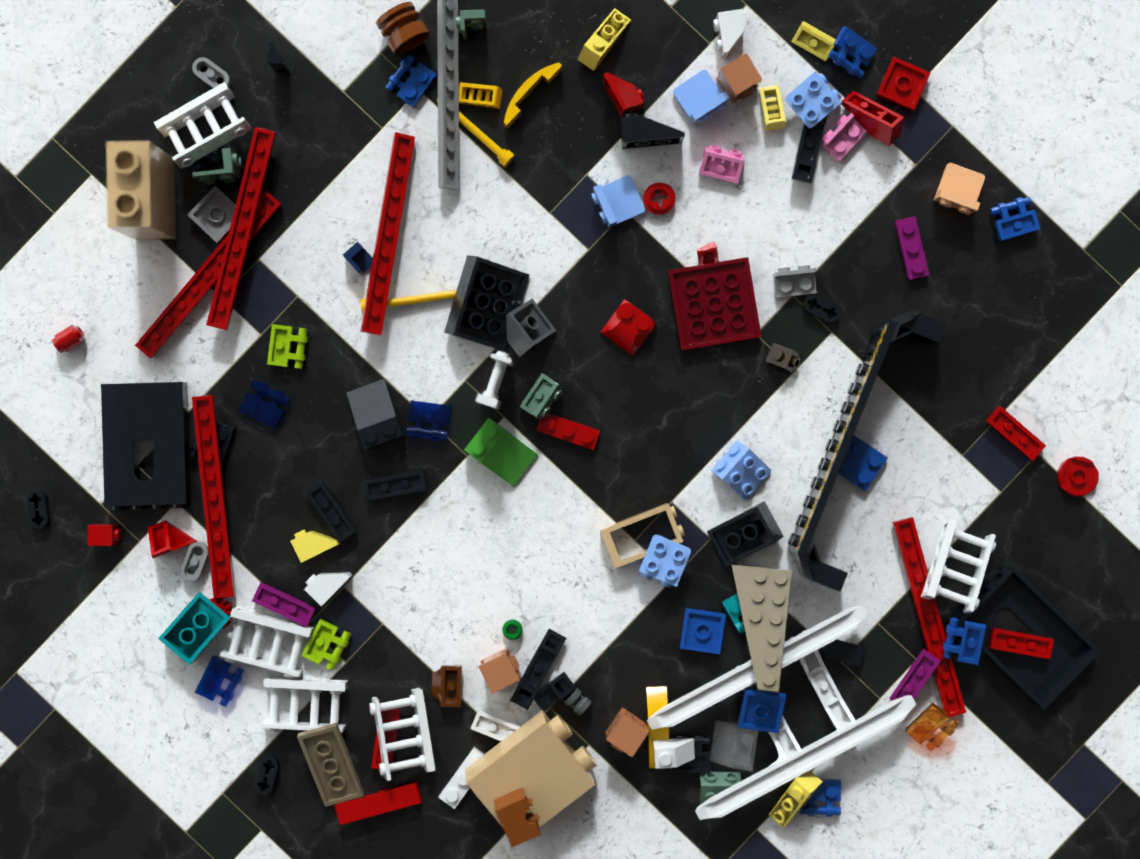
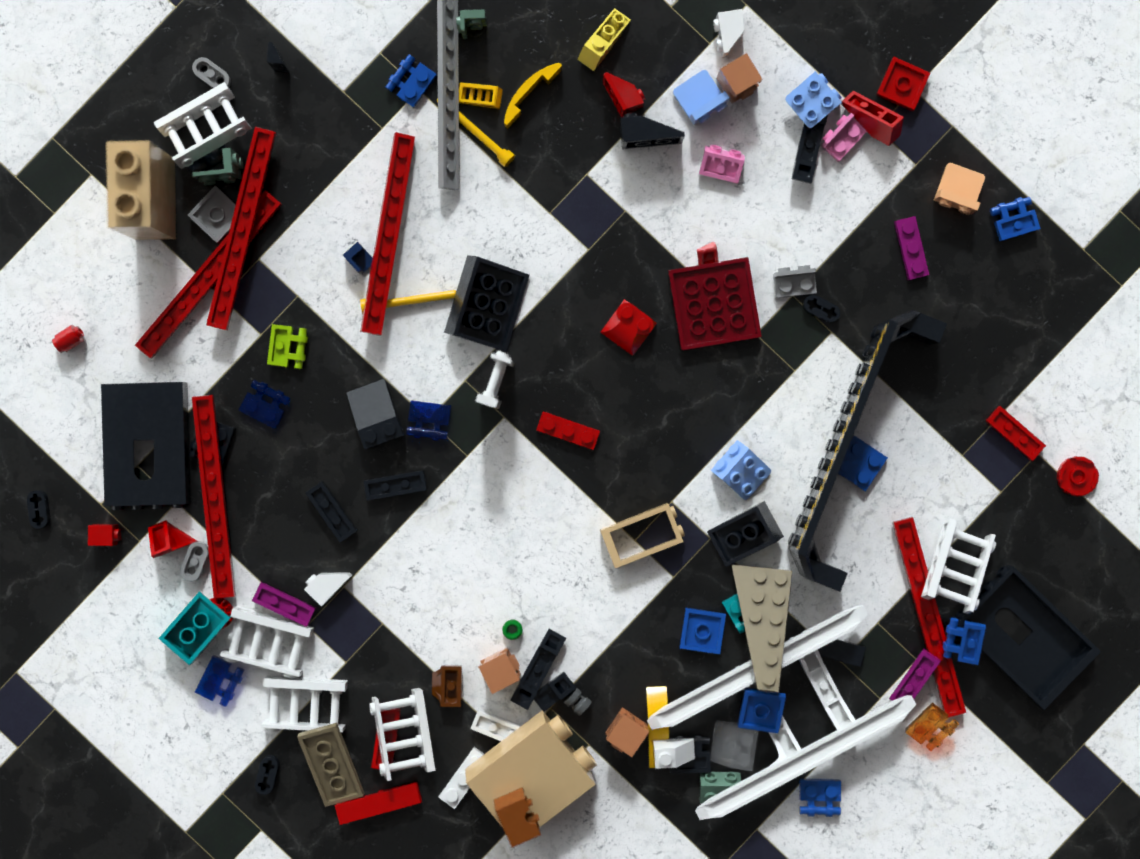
(311, 544): light yellow slope -> none
(320, 641): lime plate -> none
(402, 28): dark orange wheel -> none
(500, 452): bright green slope -> none
(527, 327): dark grey slope -> none
(541, 397): sand green bracket -> none
(618, 201): light blue bracket -> none
(664, 190): red gear -> none
(664, 561): light blue bracket -> none
(777, 120): light yellow slope -> none
(783, 357): dark brown bracket -> none
(795, 797): light yellow slope -> none
(814, 41): light yellow slope -> none
(855, 47): blue plate -> none
(1021, 643): red plate -> none

